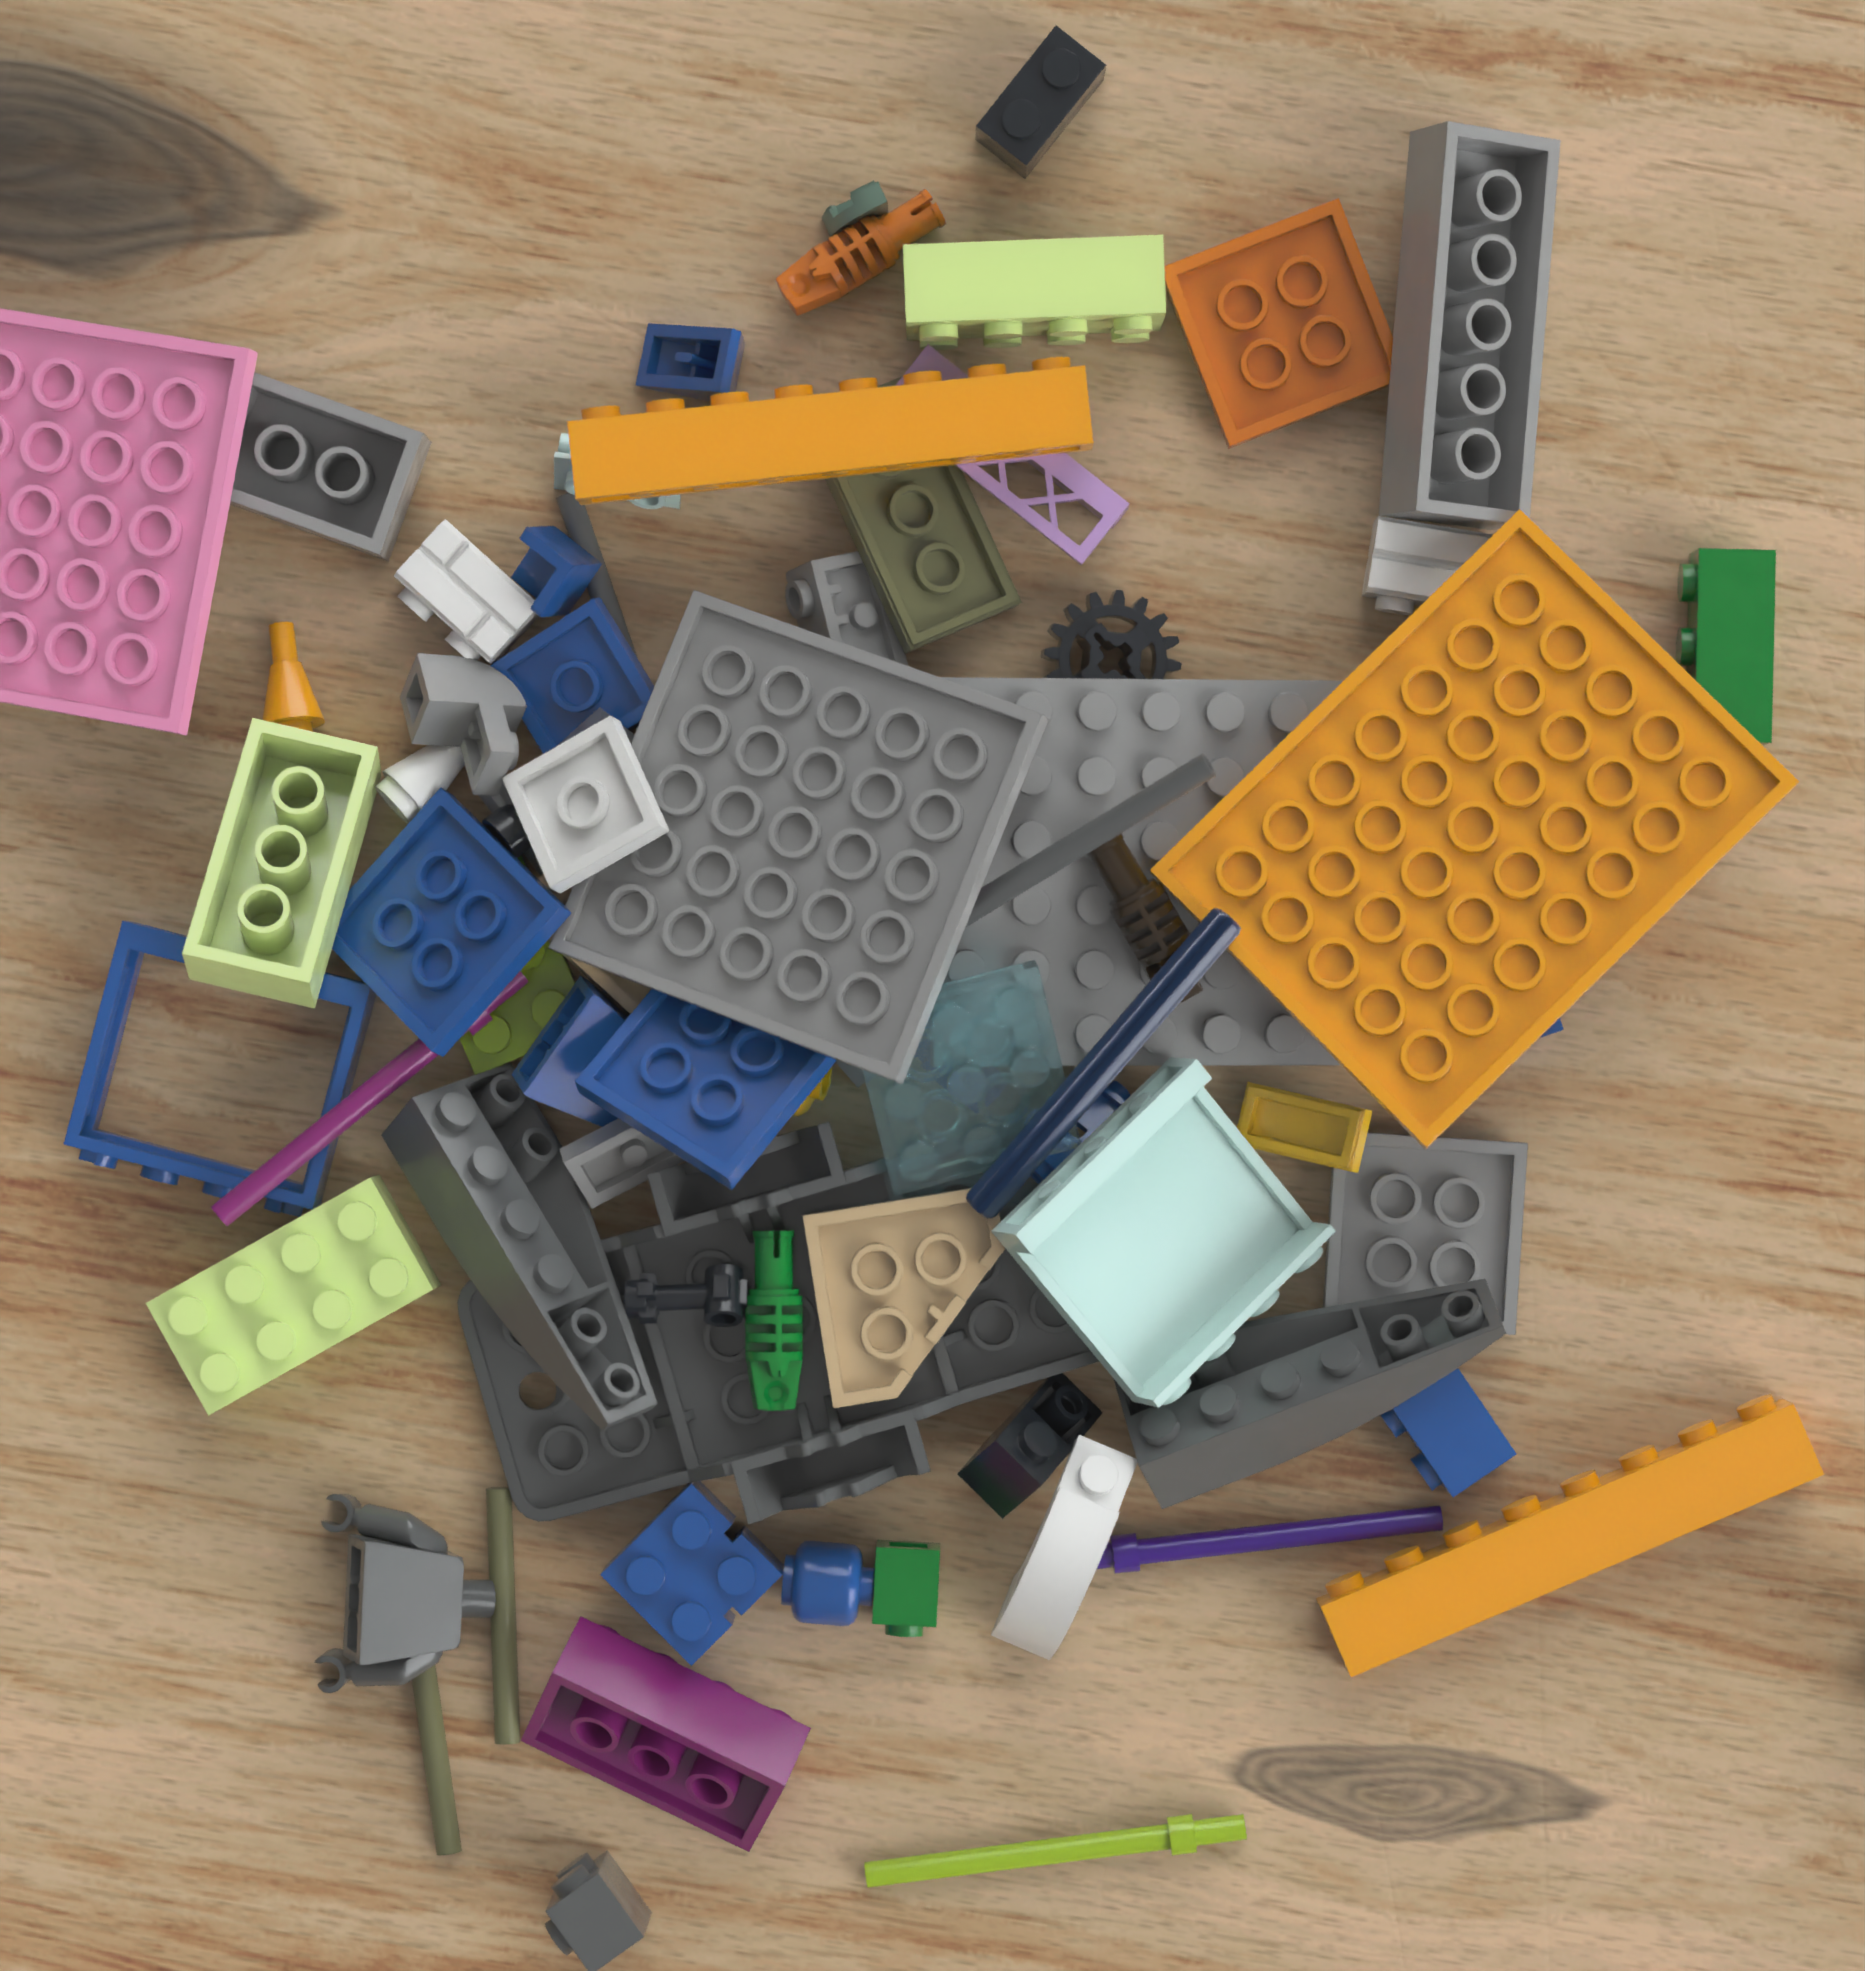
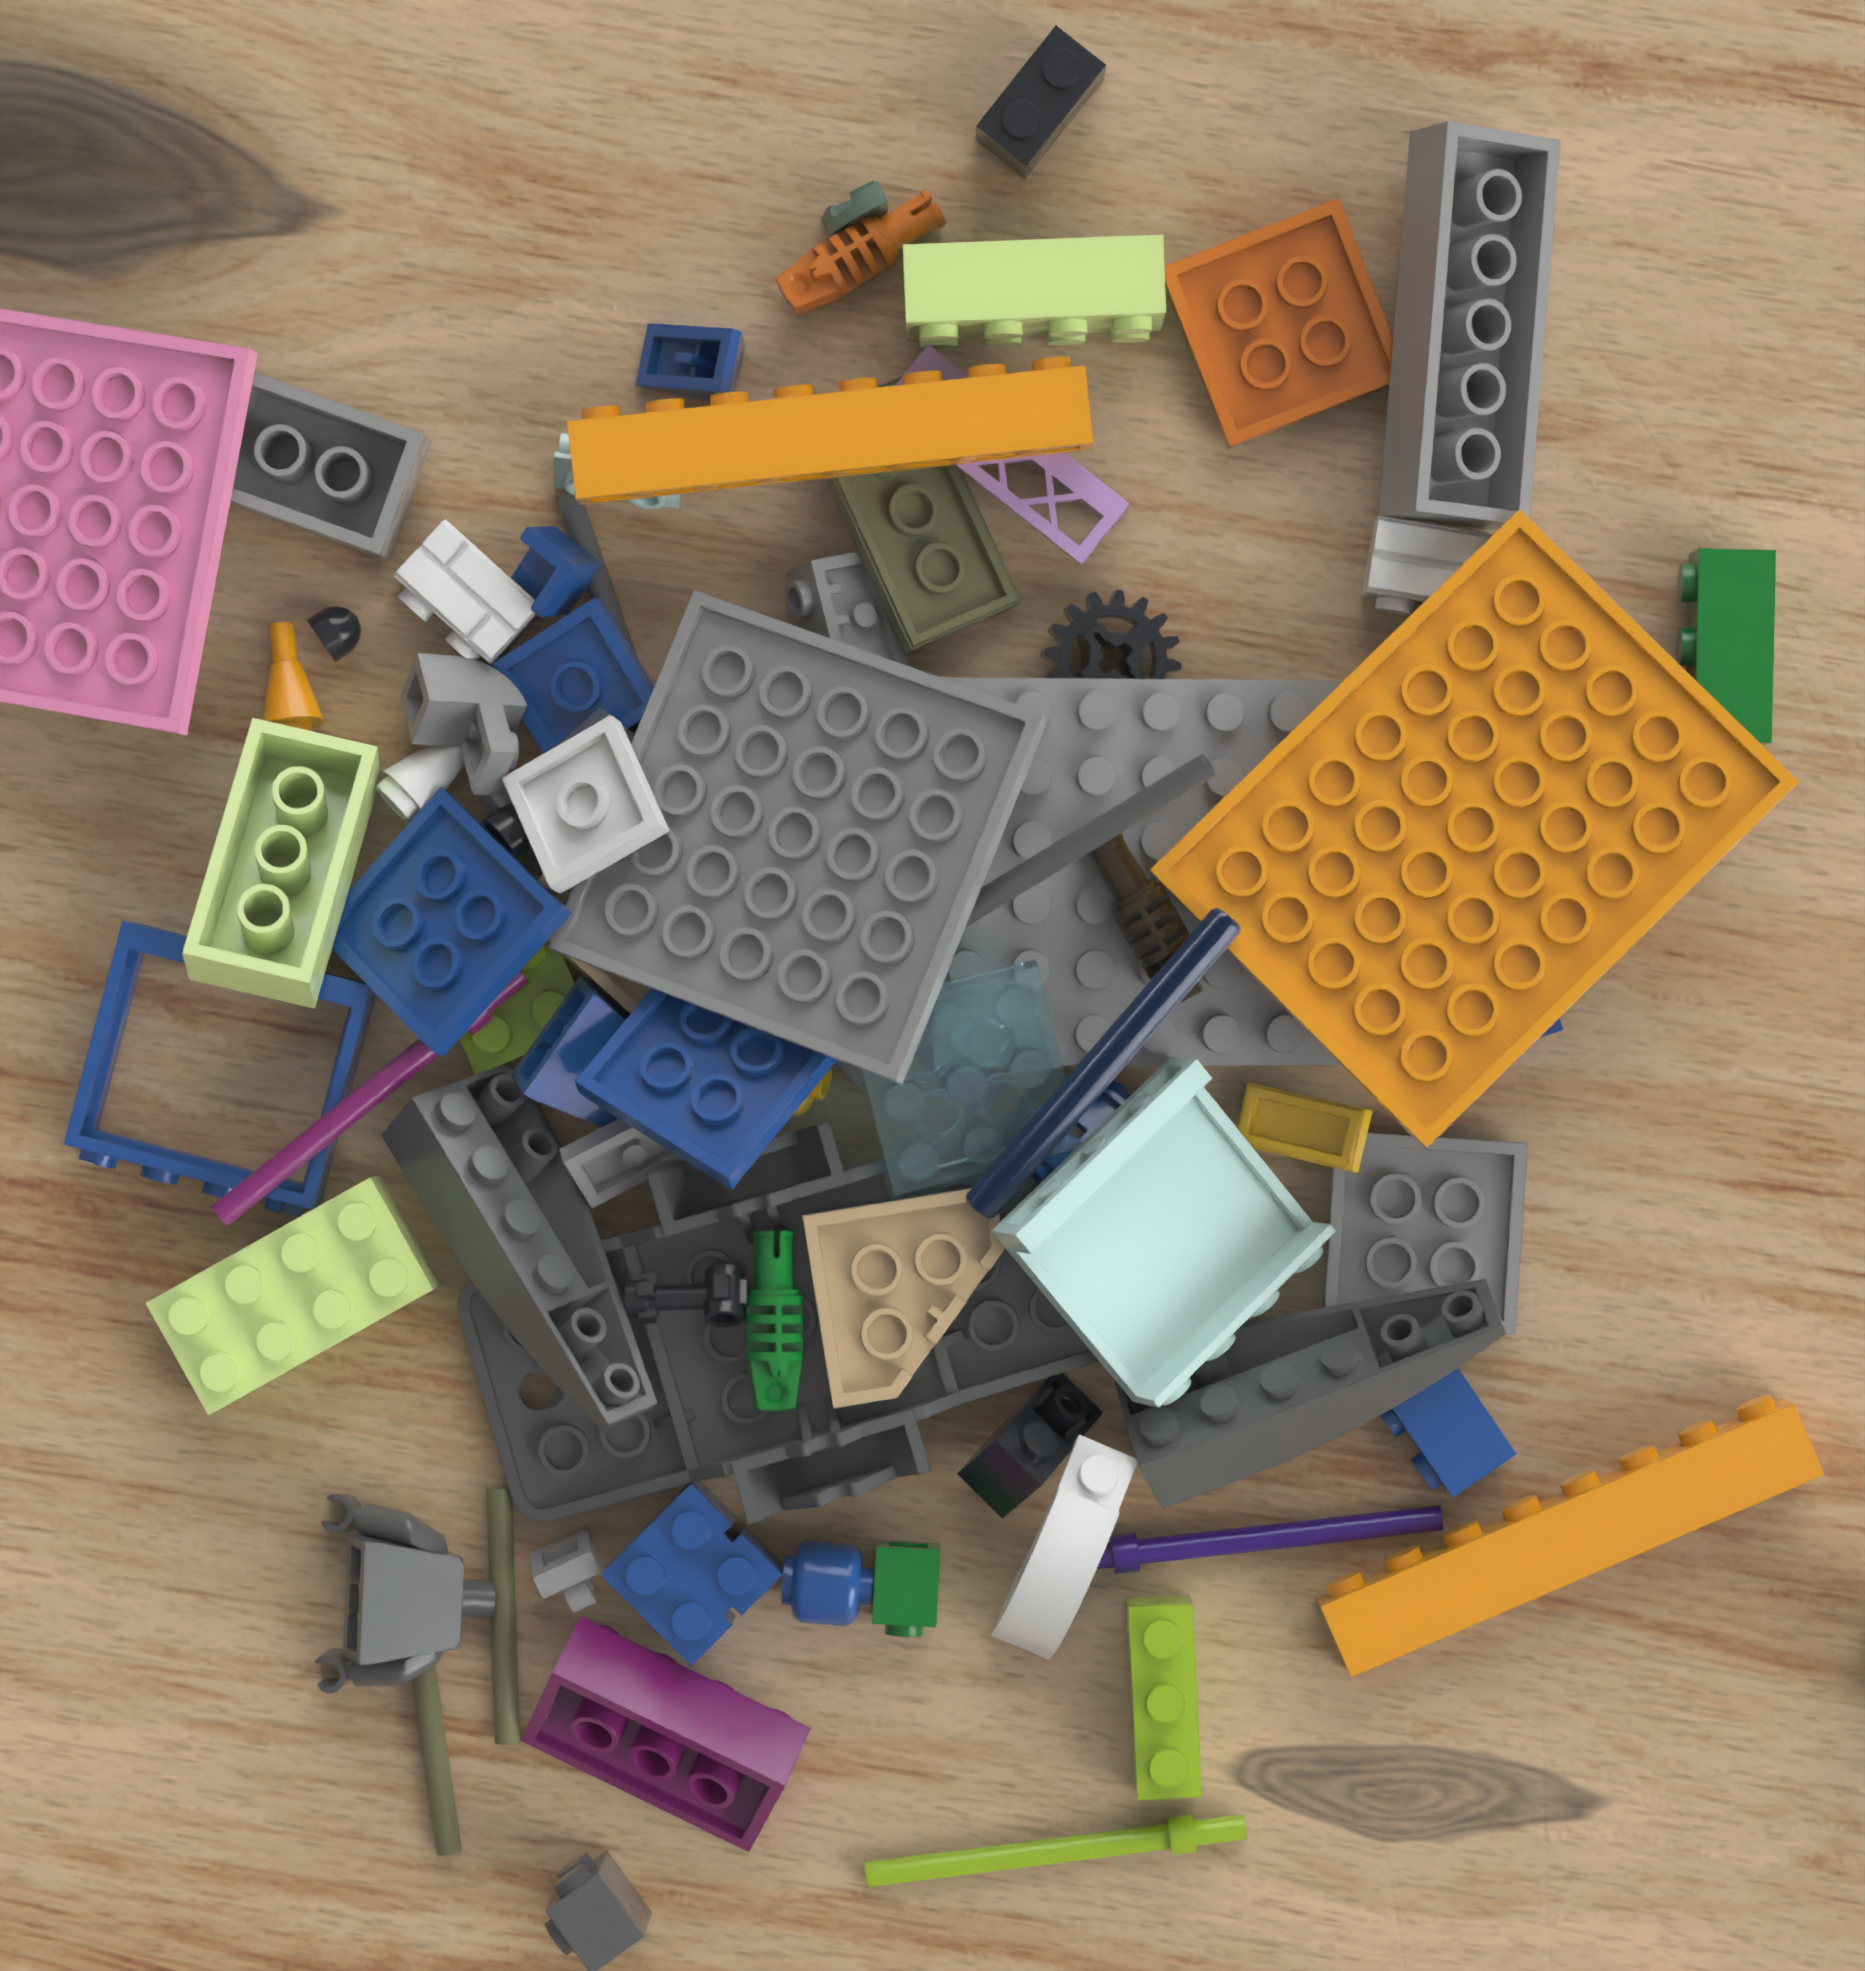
(337, 630): none -> black hinge
(568, 1568): none -> light grey tile
(1163, 1697): none -> lime brick

